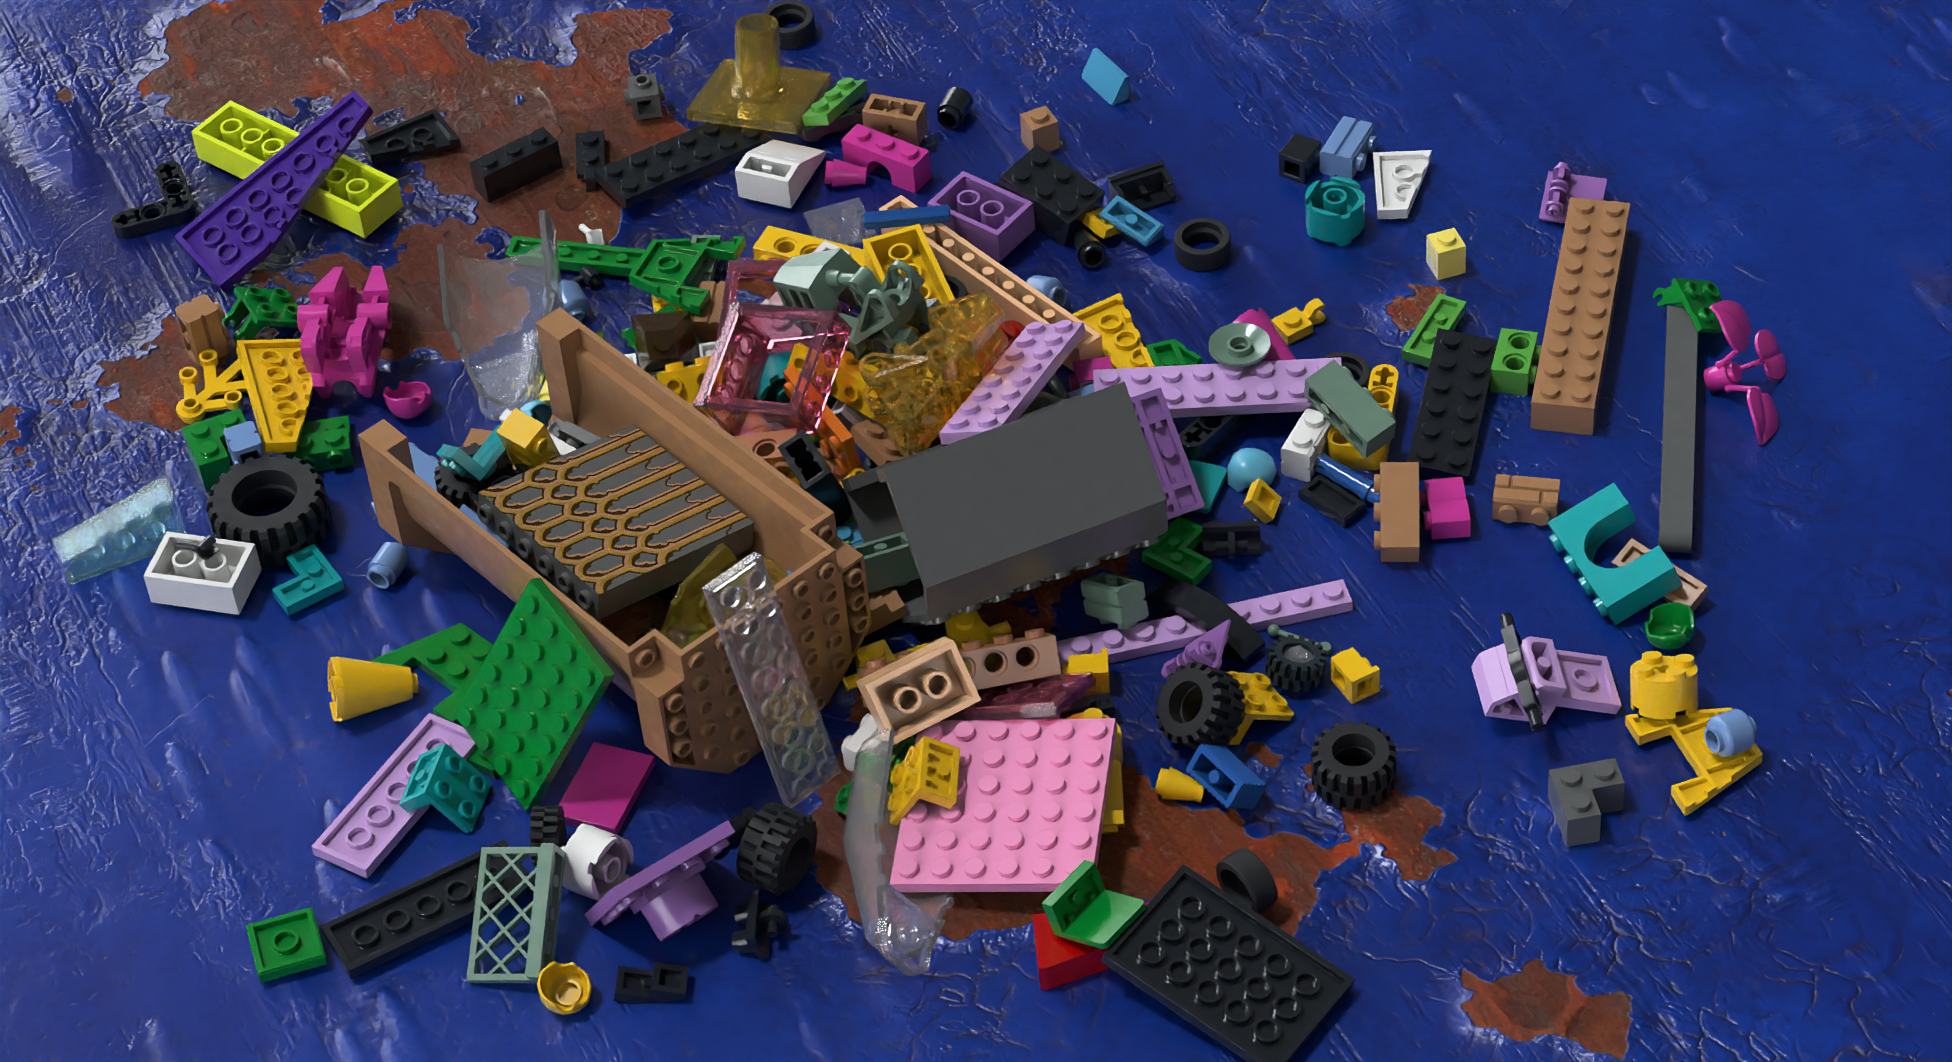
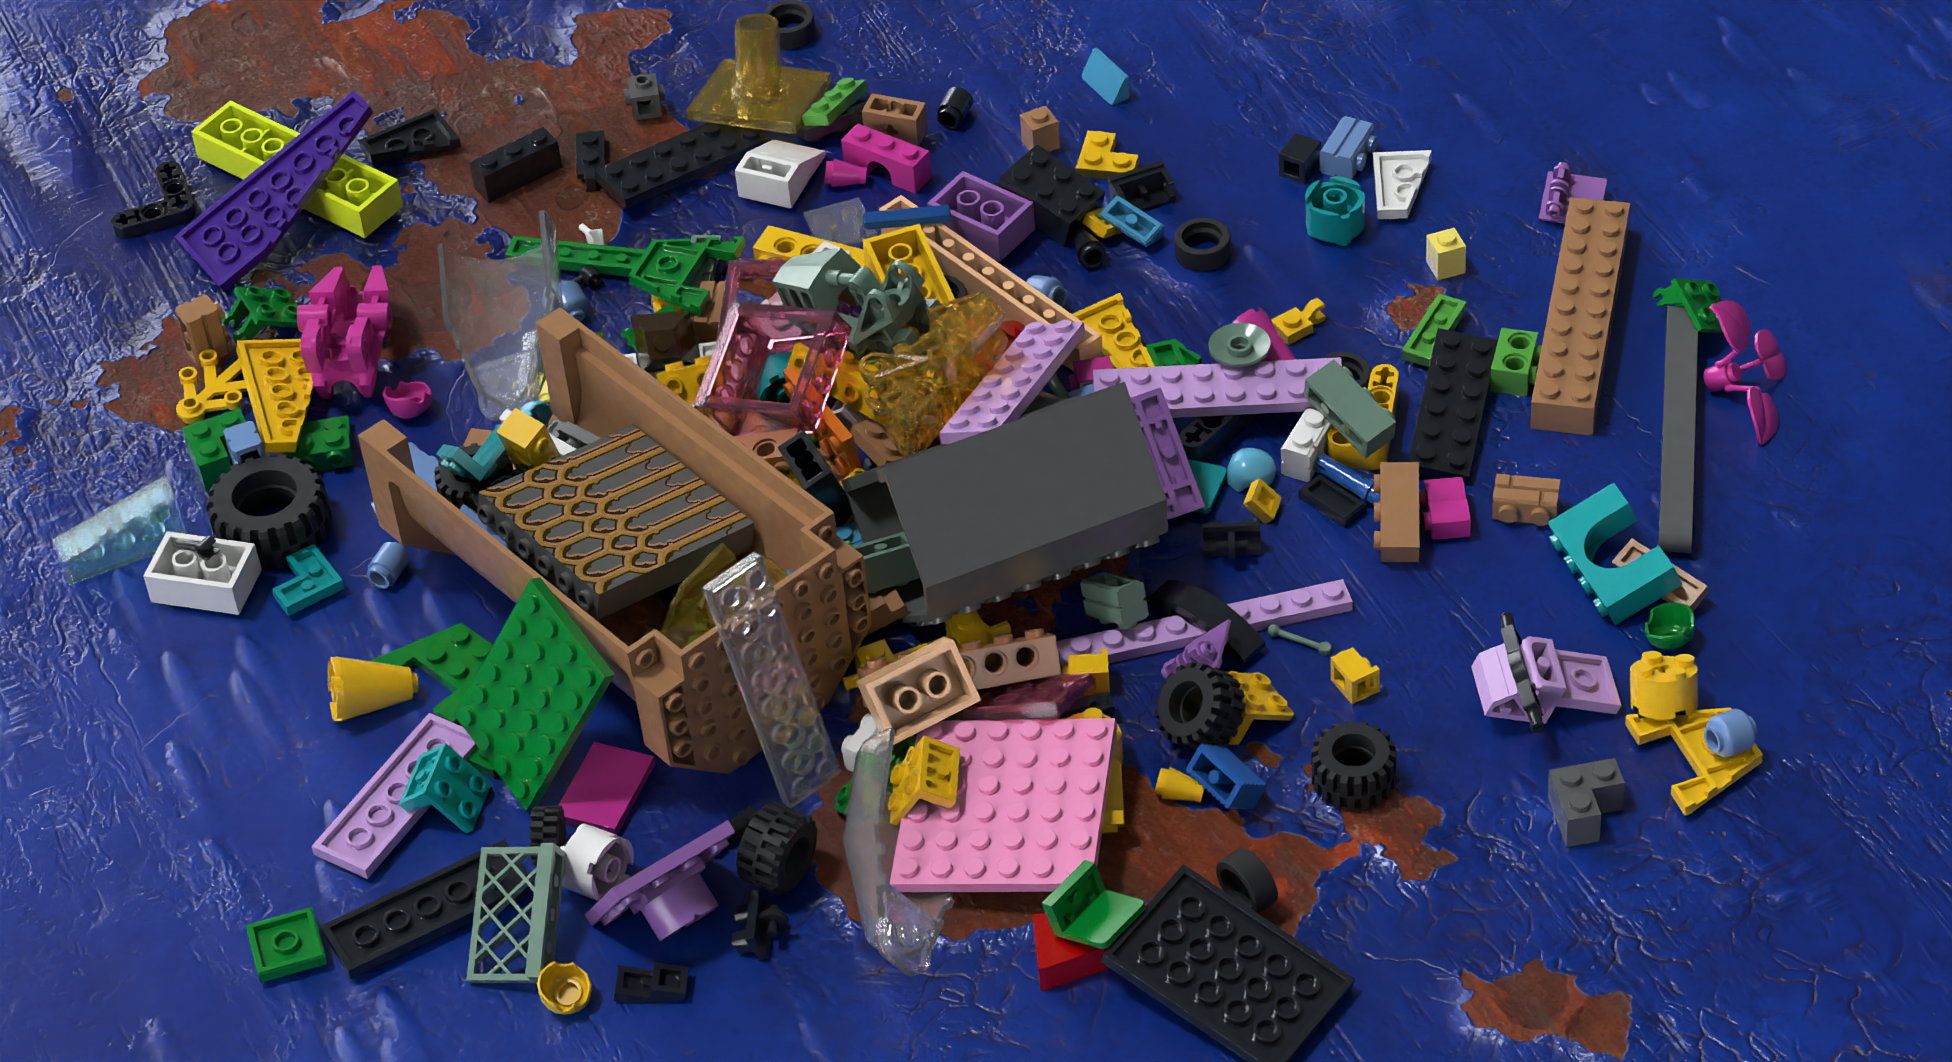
(1099, 160): none -> yellow plate
(1175, 552): green plate -> none
(1296, 663): black wheel -> none

